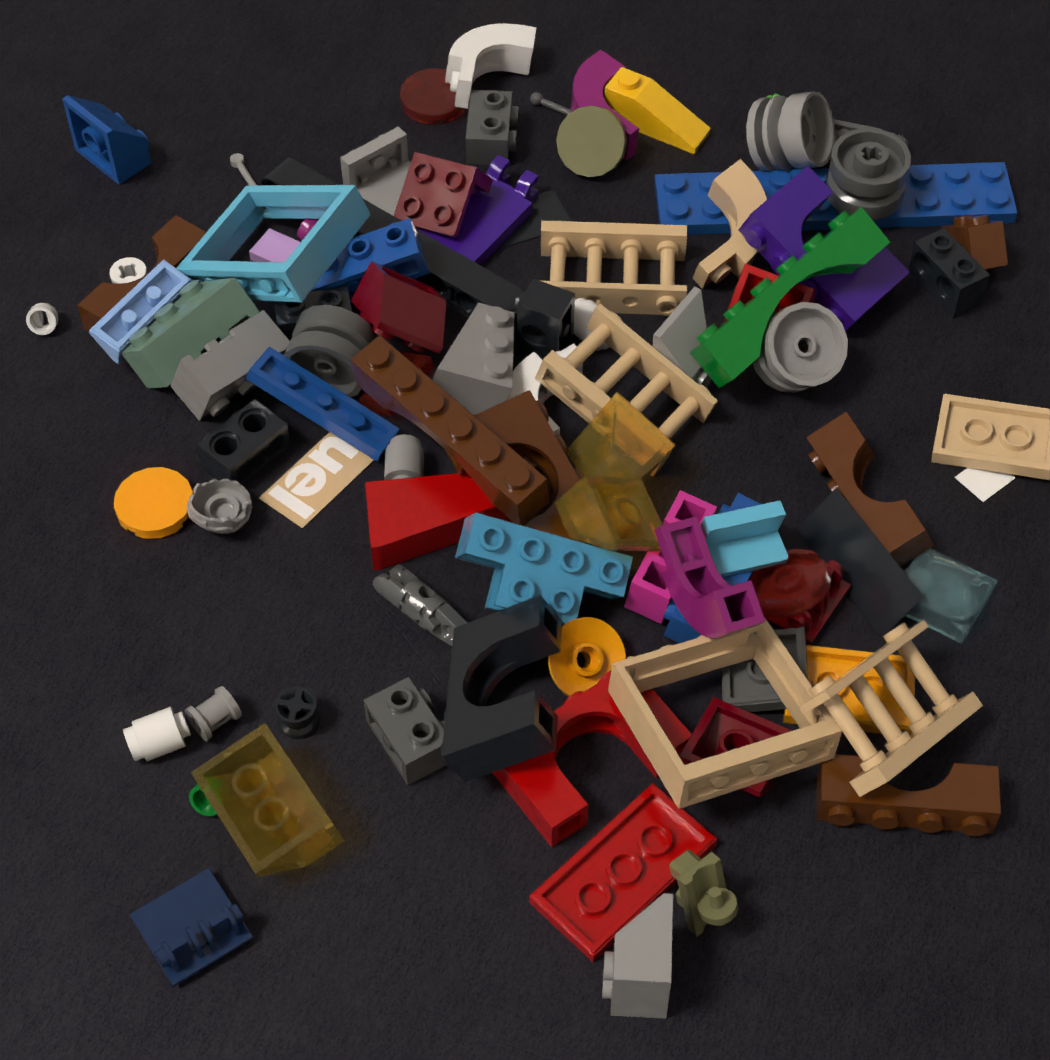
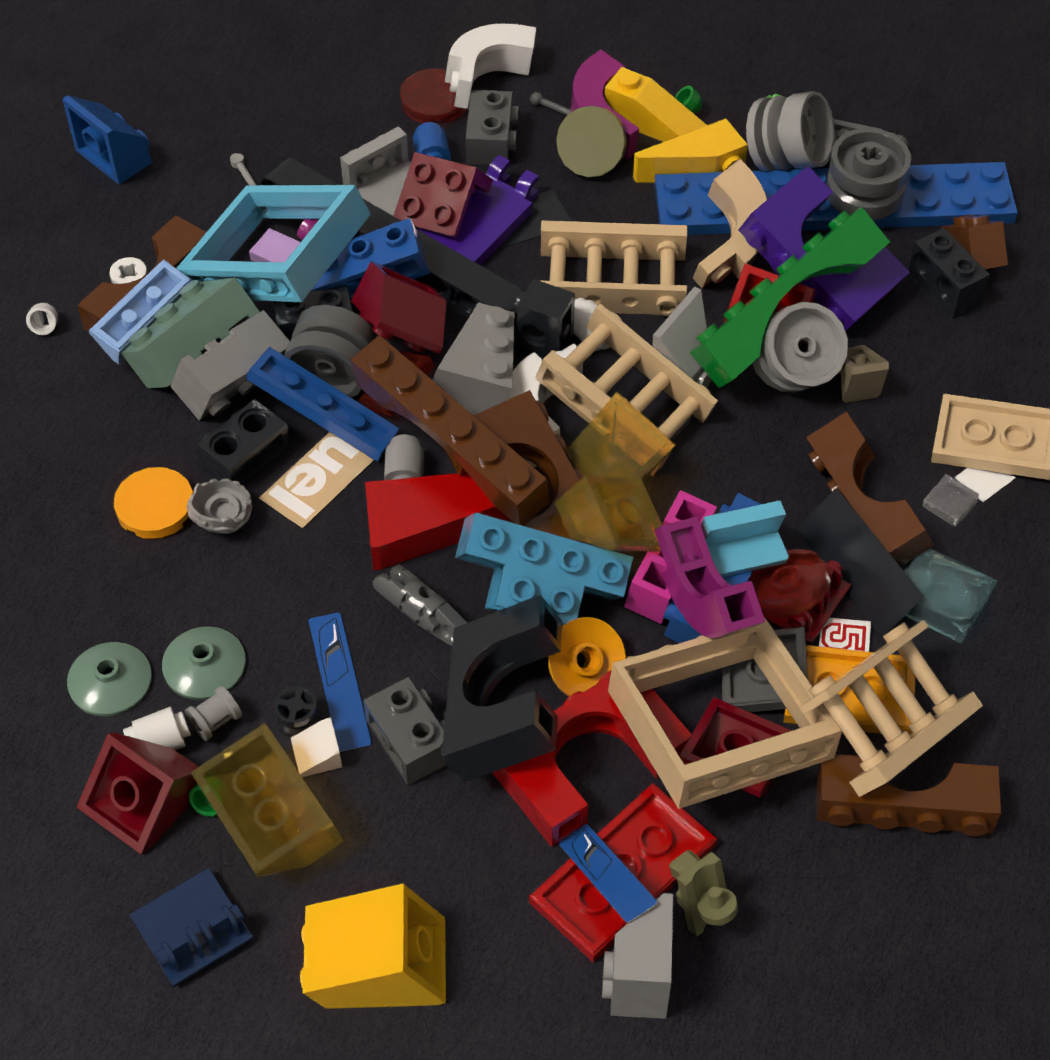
(112, 692): none -> sand green dish
(137, 789): none -> dark red slope
(198, 677): none -> sand green dish
(316, 749): none -> white slope
(339, 682): none -> blue sticker
(374, 951): none -> yellow slope
(431, 141): none -> blue brick
(607, 873): none -> blue sticker
(690, 99): none -> green hinge
(699, 151): none -> yellow slope
(846, 634): none -> sticker
(862, 374): none -> dark tan slope
(950, 500): none -> clear tile

